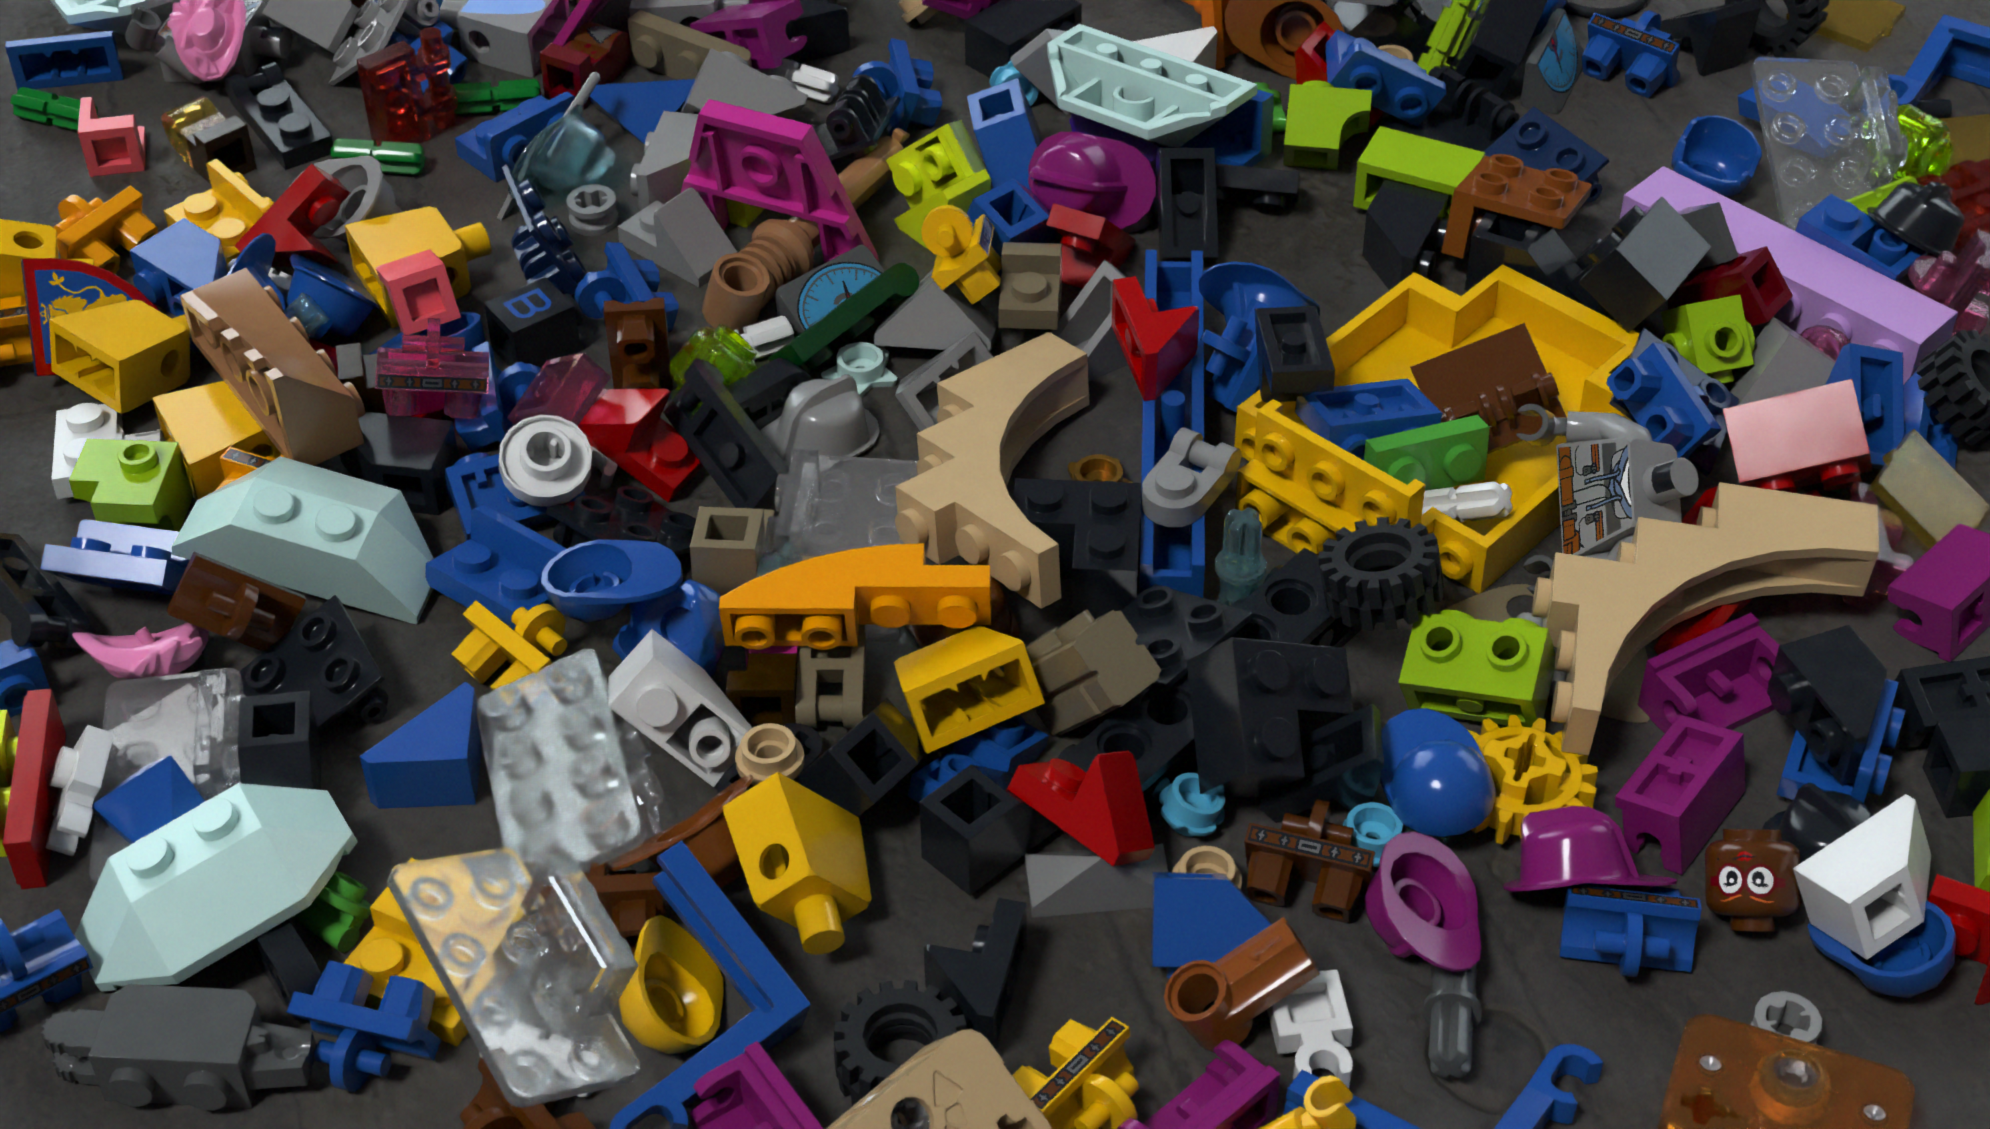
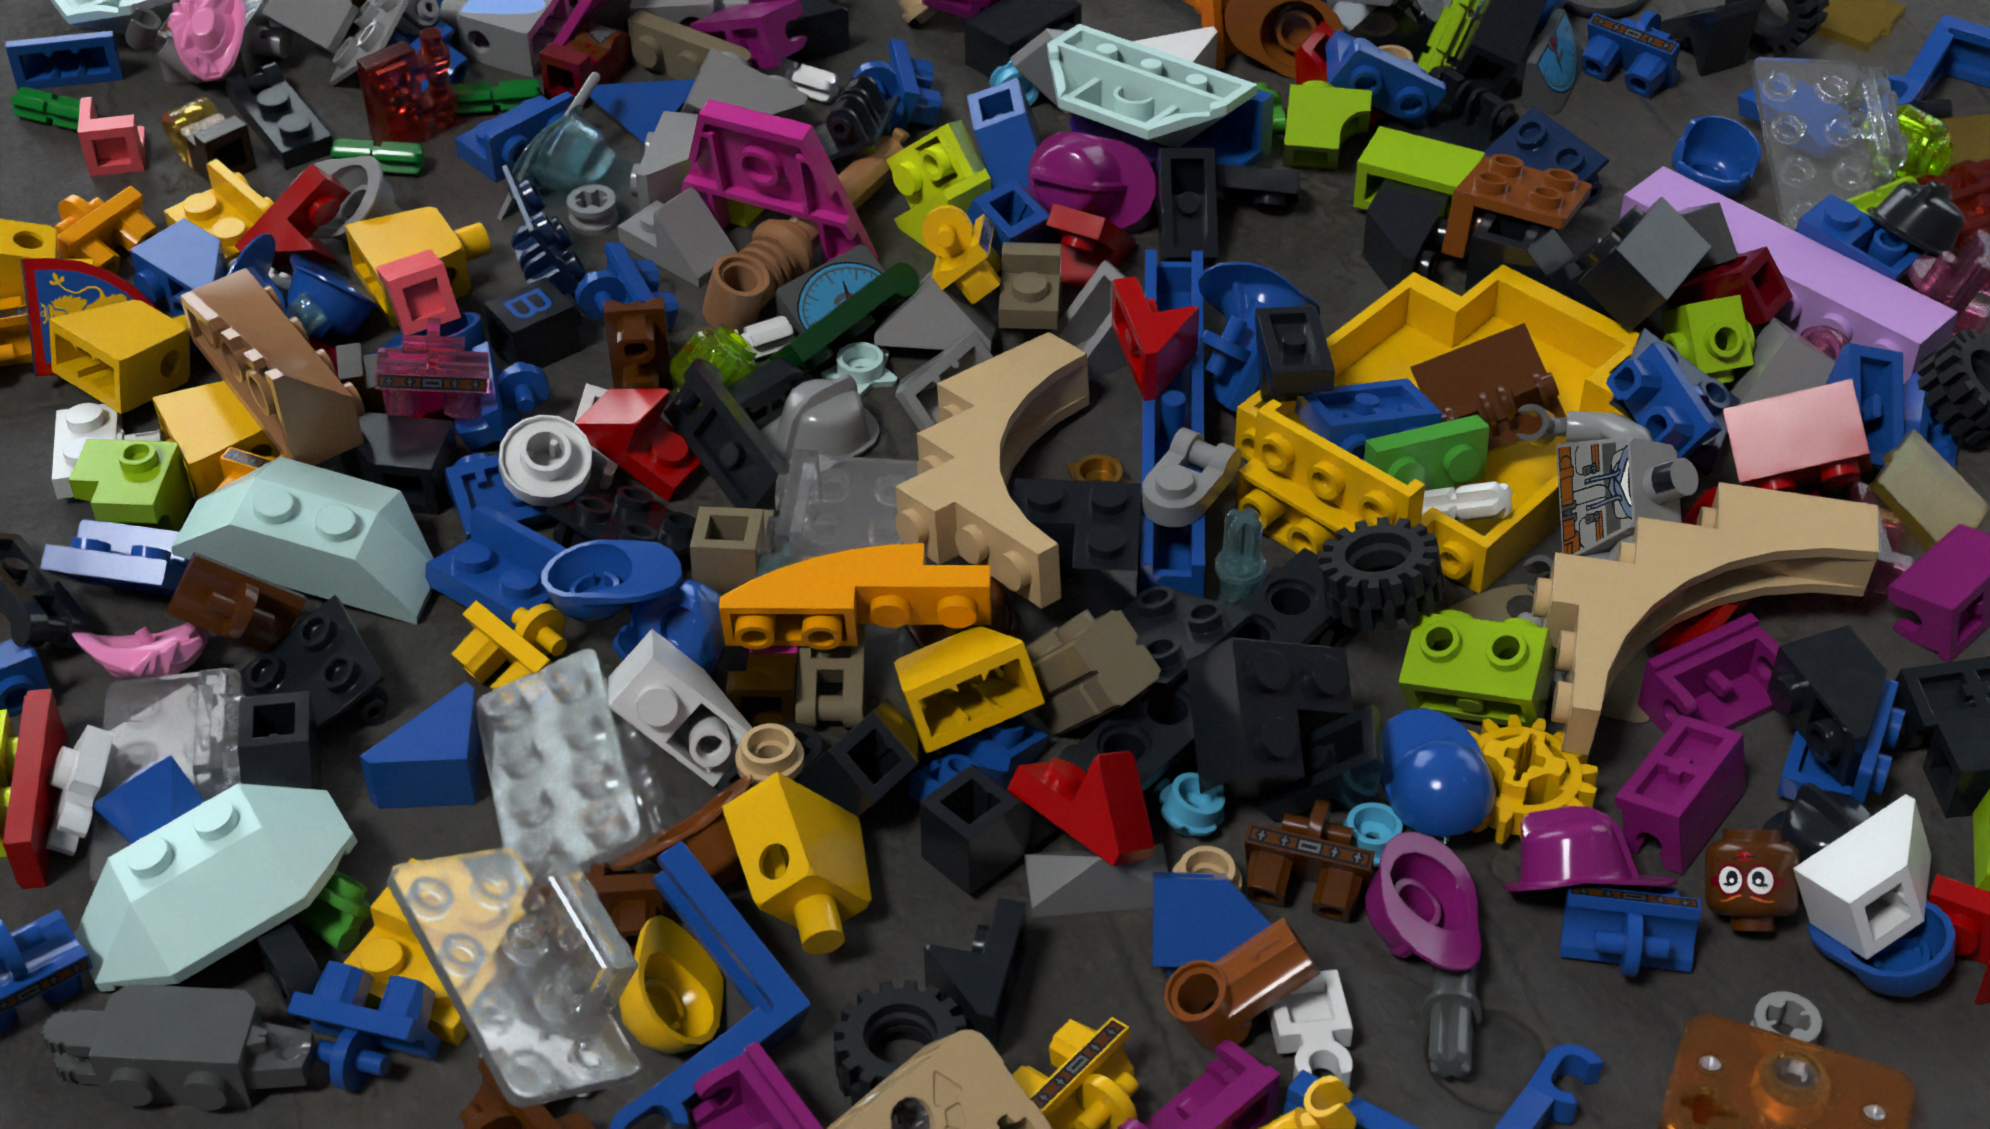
(563, 389): clear pink piece -> none

